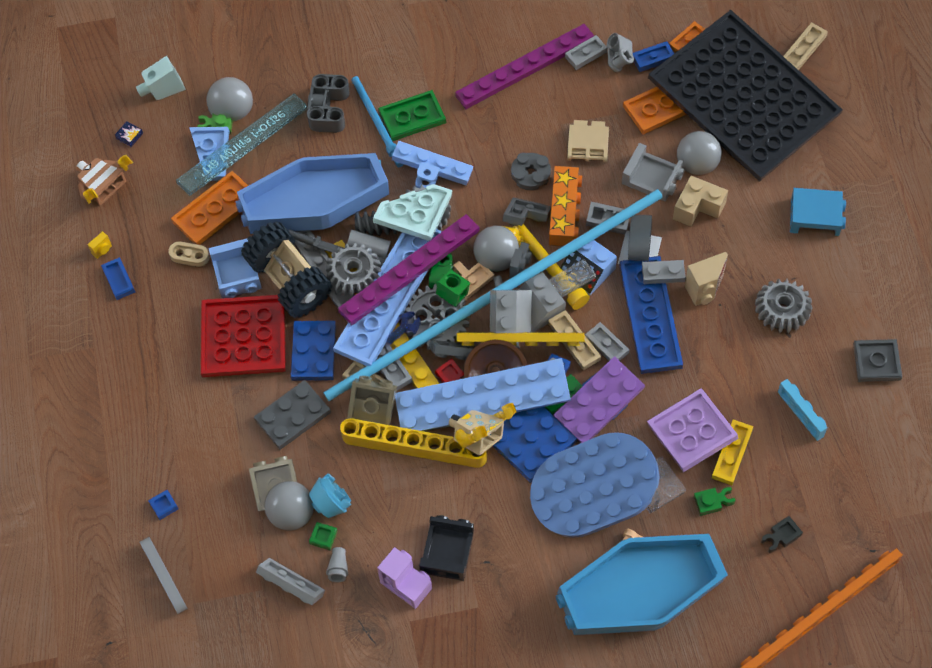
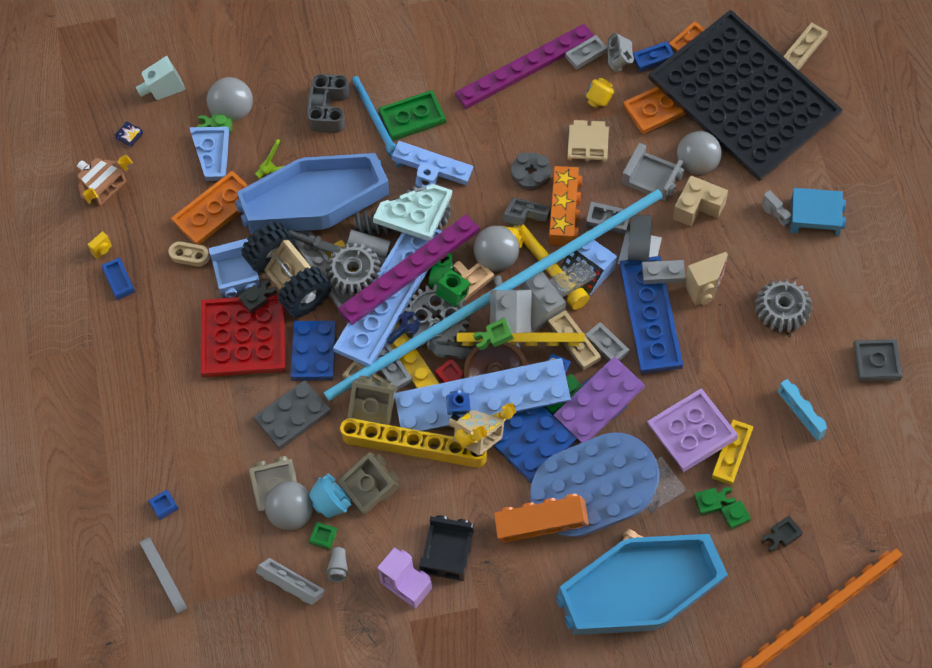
(241, 144): clear light blue tile -> none
(256, 298): none -> pearl dark grey plate
(267, 166): none -> lime plant
(369, 482): none -> dark tan plate
(457, 403): none -> blue plate
(497, 334): none -> bright green plate
(520, 259): dark grey plate -> none
(541, 519): none -> orange brick
(599, 92): none -> yellow head
(735, 515): none -> green plate
(774, 206): none -> light grey plate

